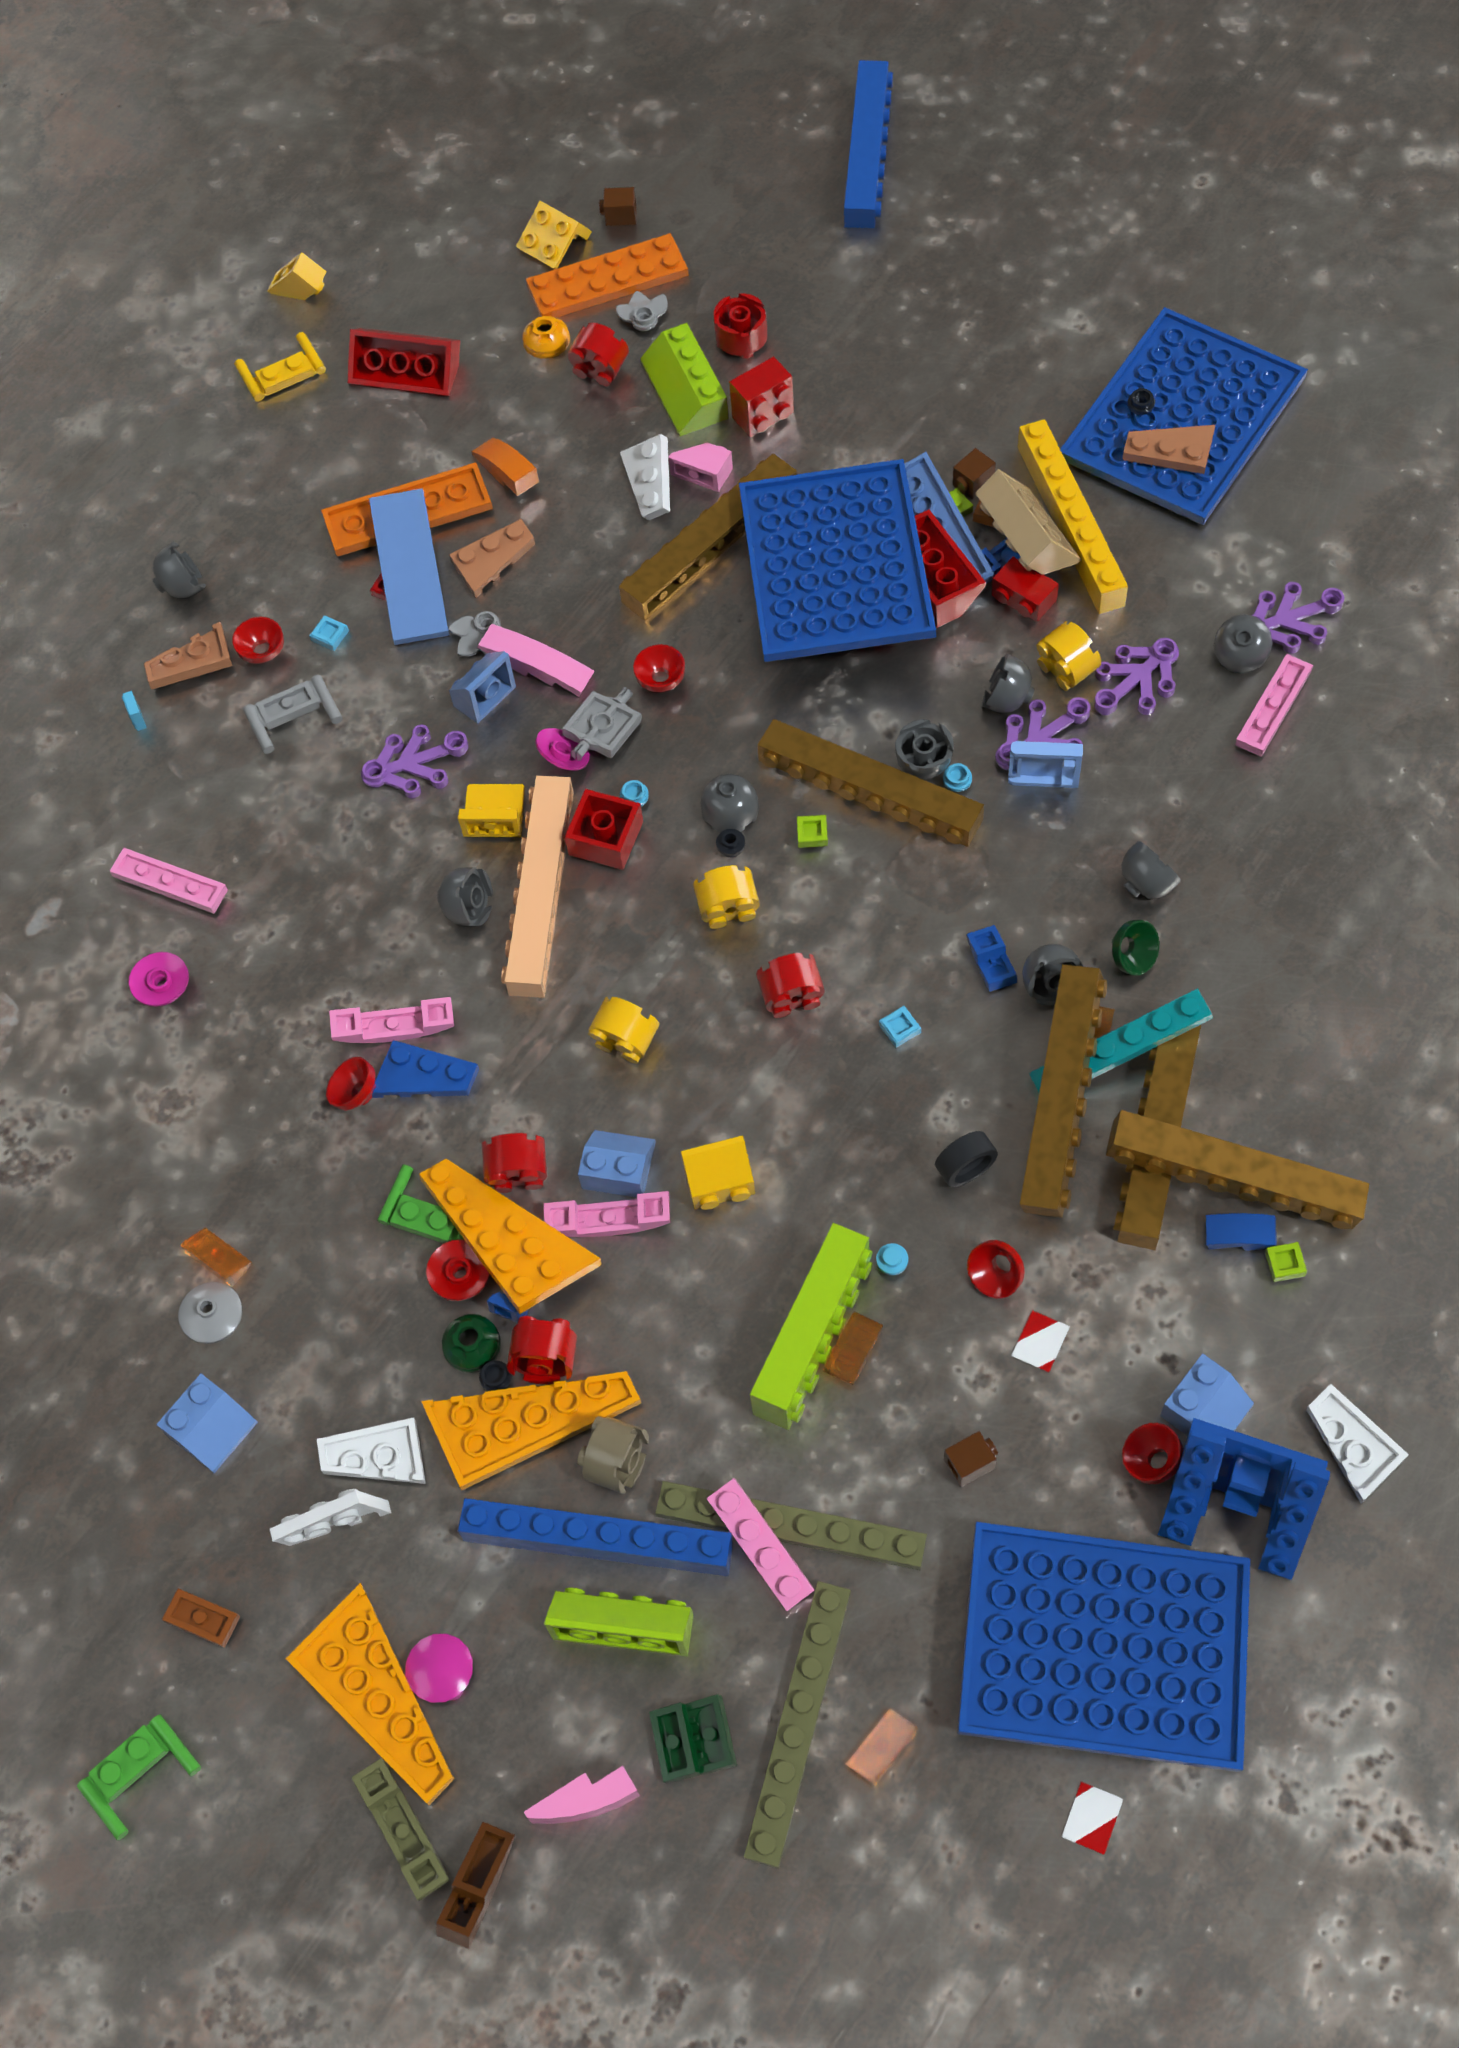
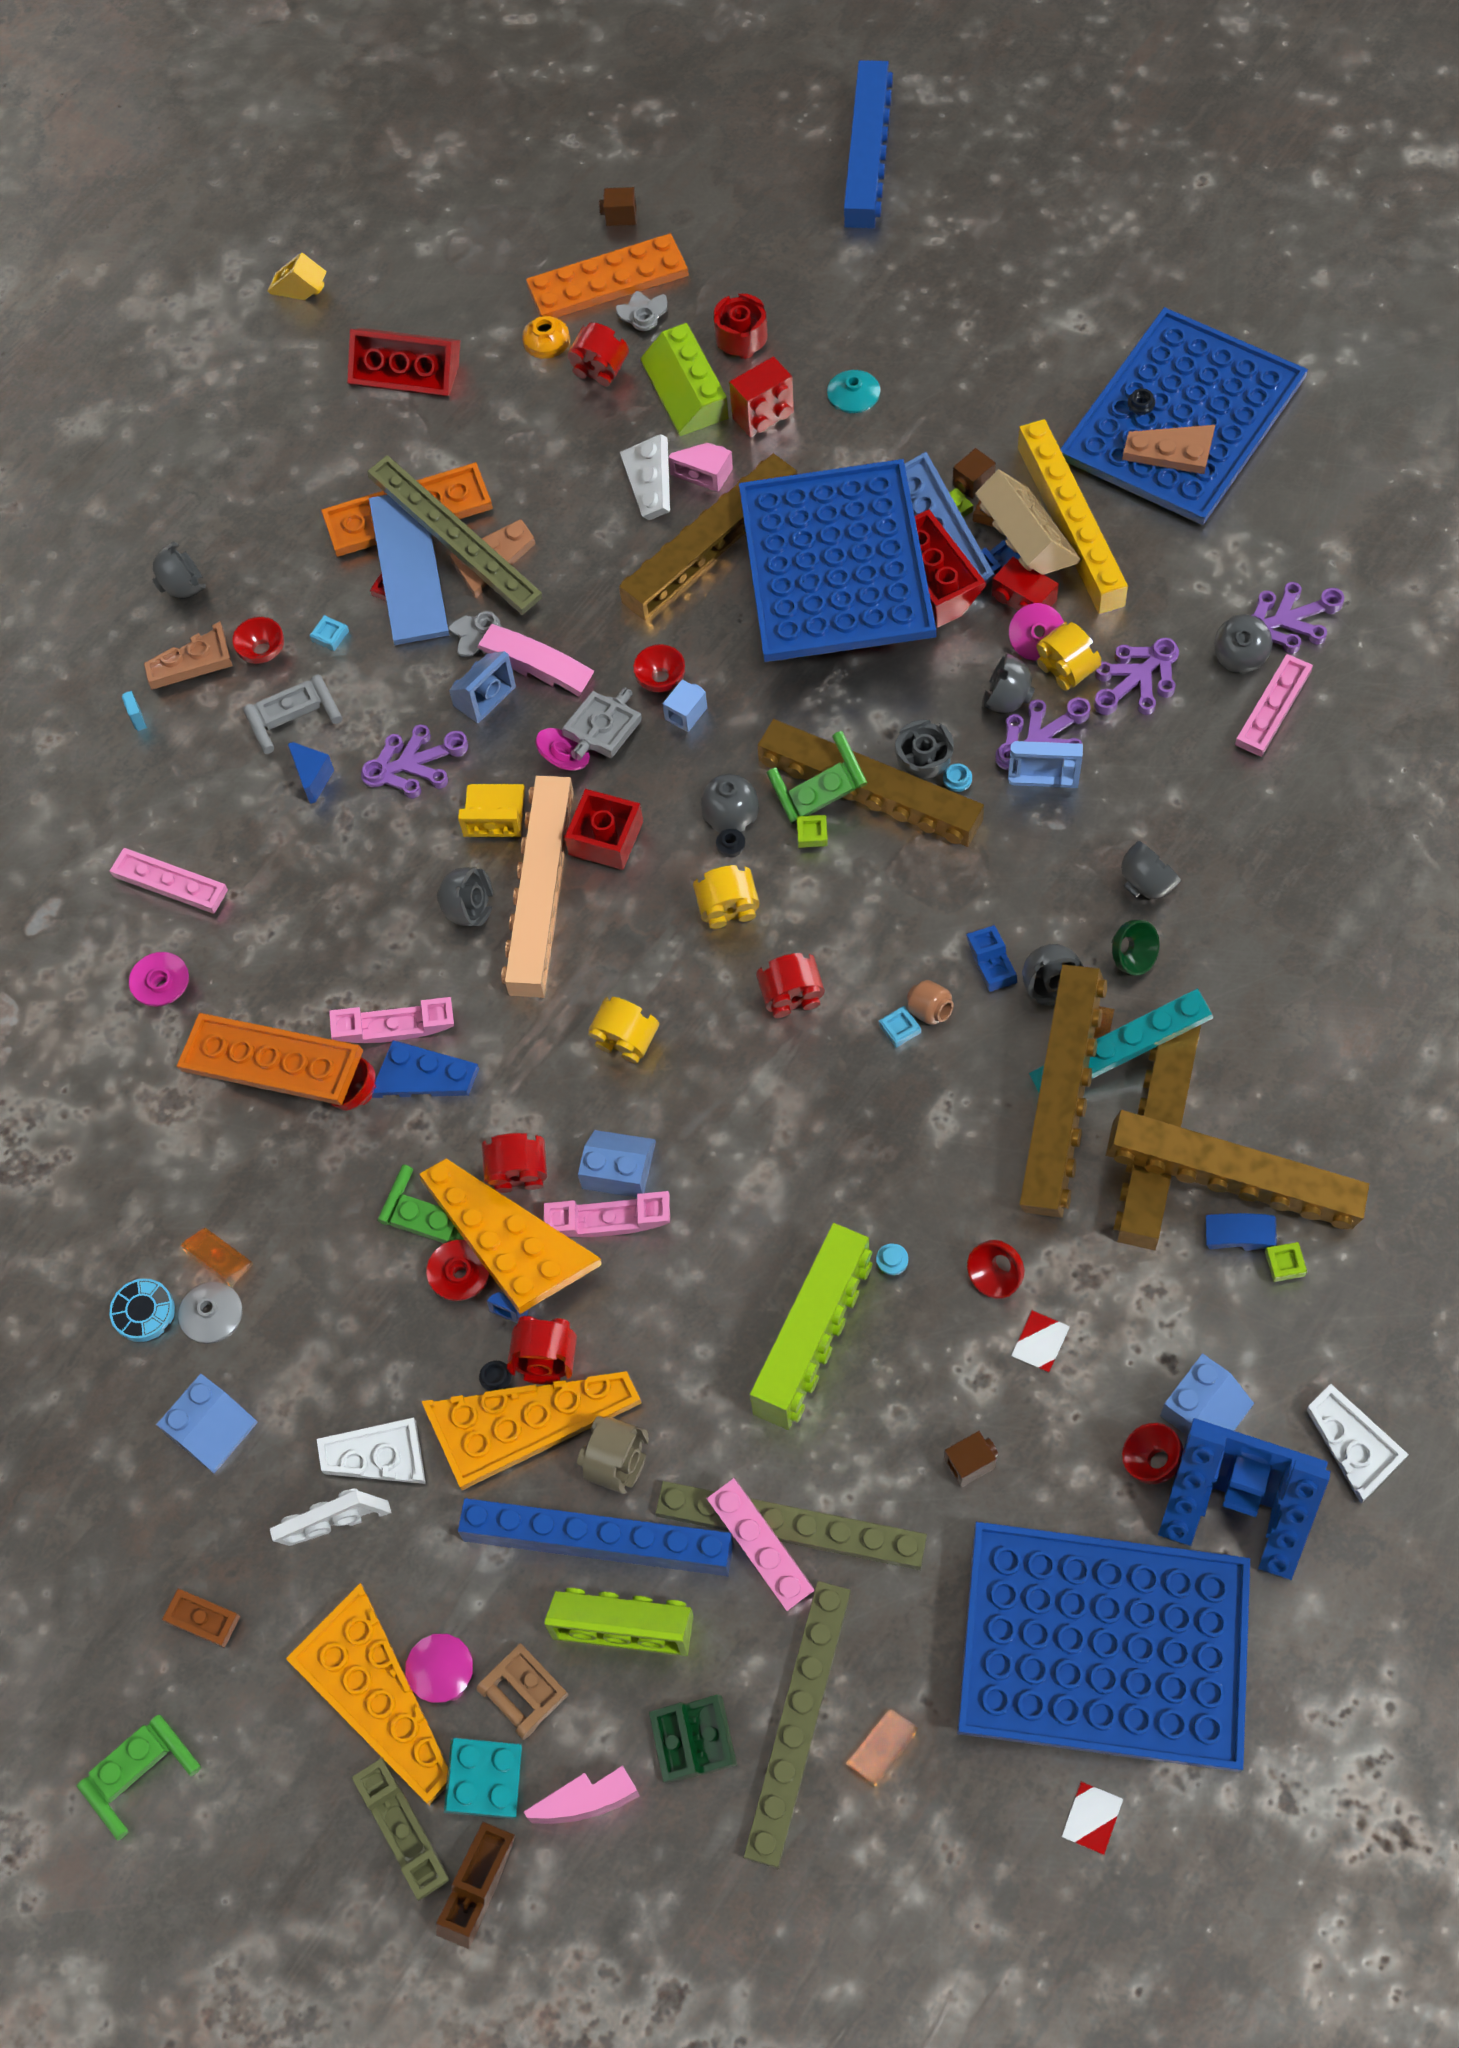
(142, 1310): none -> tile
(270, 1058): none -> orange plate
(284, 372): yellow plate -> none
(313, 768): none -> blue slope
(455, 535): none -> olive plate
(472, 1357): dark green piece -> none
(483, 1778): none -> teal plate
(506, 465): orange slope -> none
(531, 1683): none -> medium nougat plate
(550, 235): yellow bracket -> none
(635, 791): medium azure plate -> none
(685, 705): none -> light blue brick
(718, 1173): yellow slope -> none
(822, 788): none -> bright green plate
(853, 391): none -> teal dish
(853, 1348): clear orange slope -> none
(930, 1002): none -> nougat head
(966, 1159): black tyre -> none
(1023, 625): none -> dark pink dish

